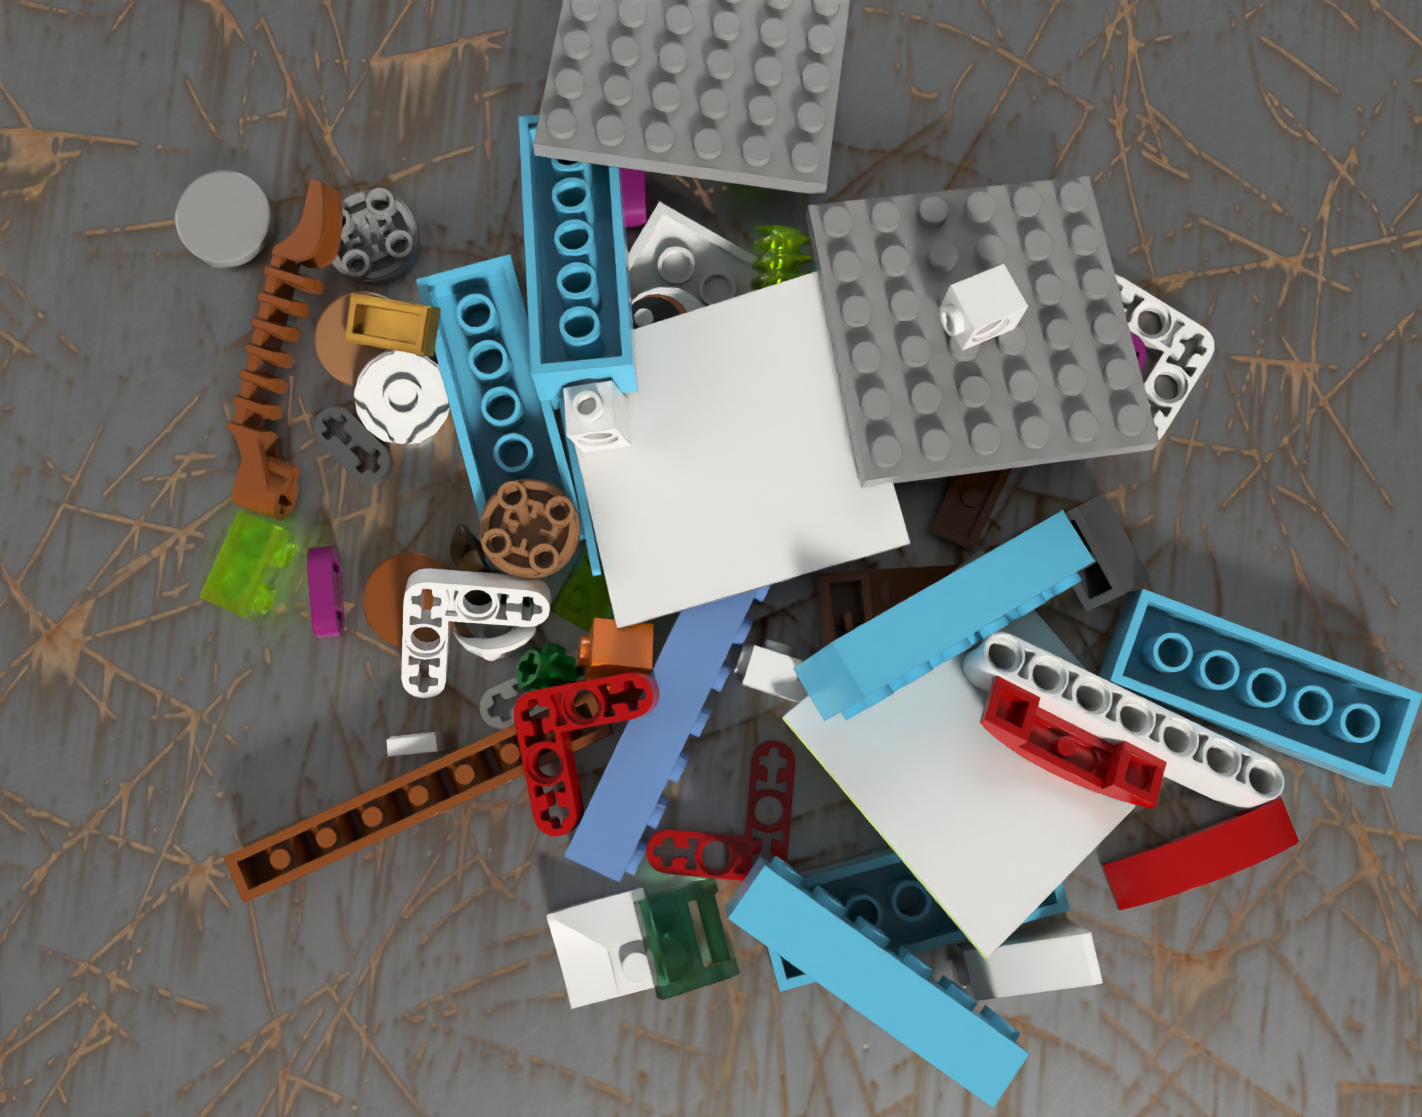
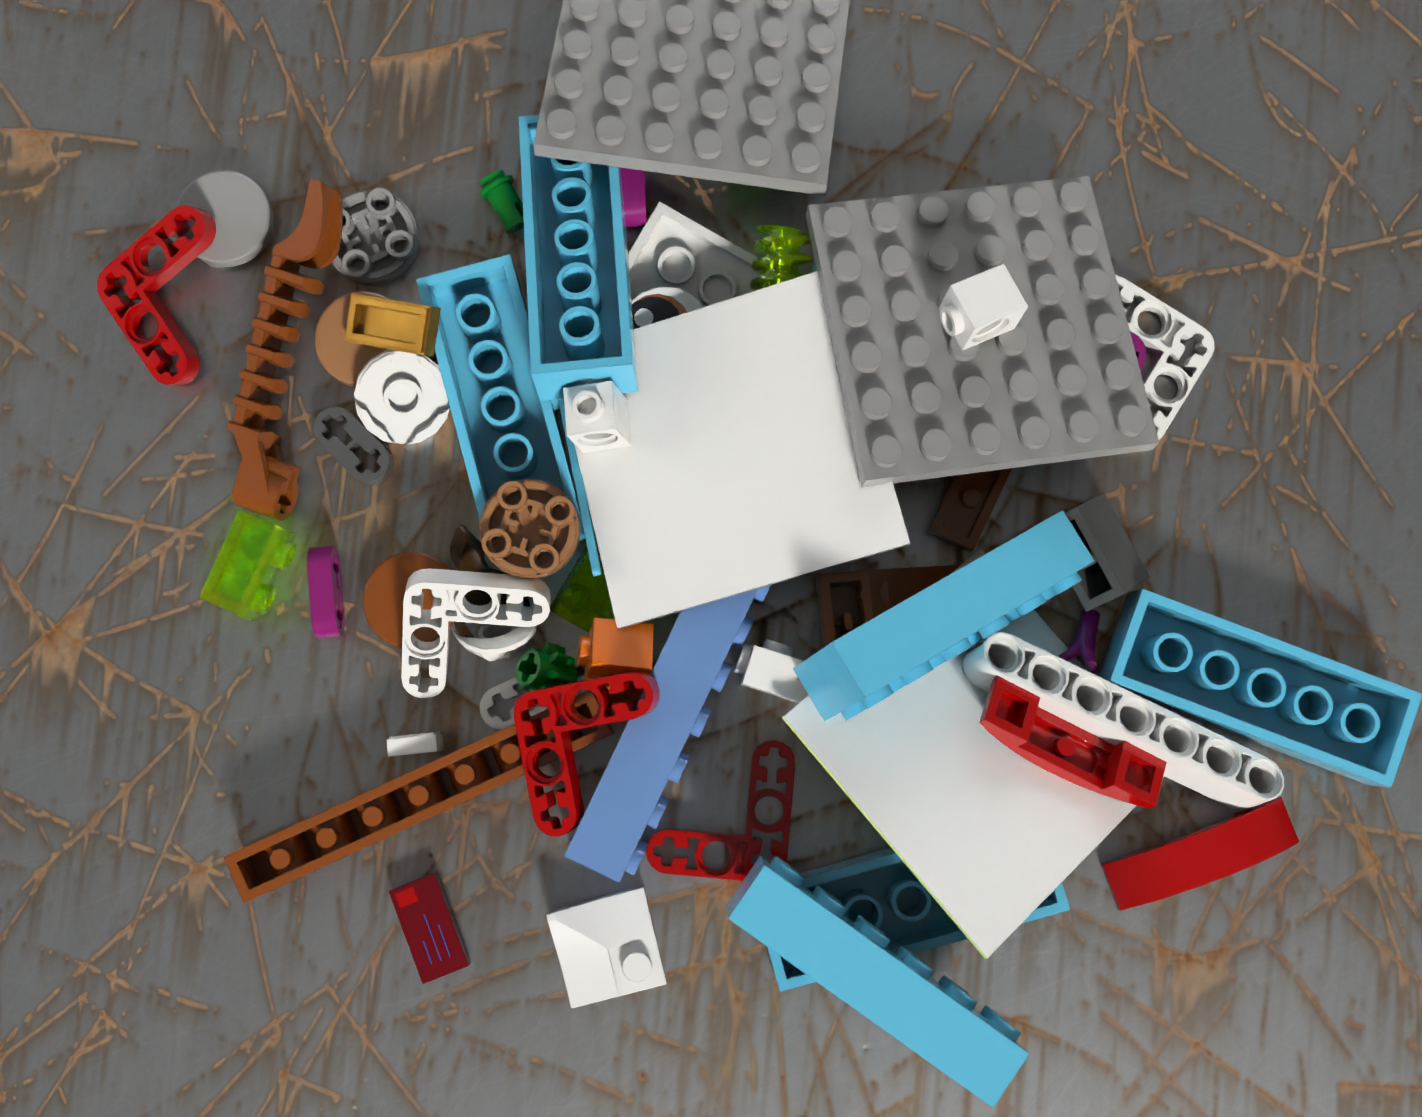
(144, 284): none -> red beam
(429, 927): none -> dark red tile
(504, 200): none -> green pin
(672, 940): clear green plate -> none
(1030, 962): white slope -> none
(1085, 640): none -> magenta bar

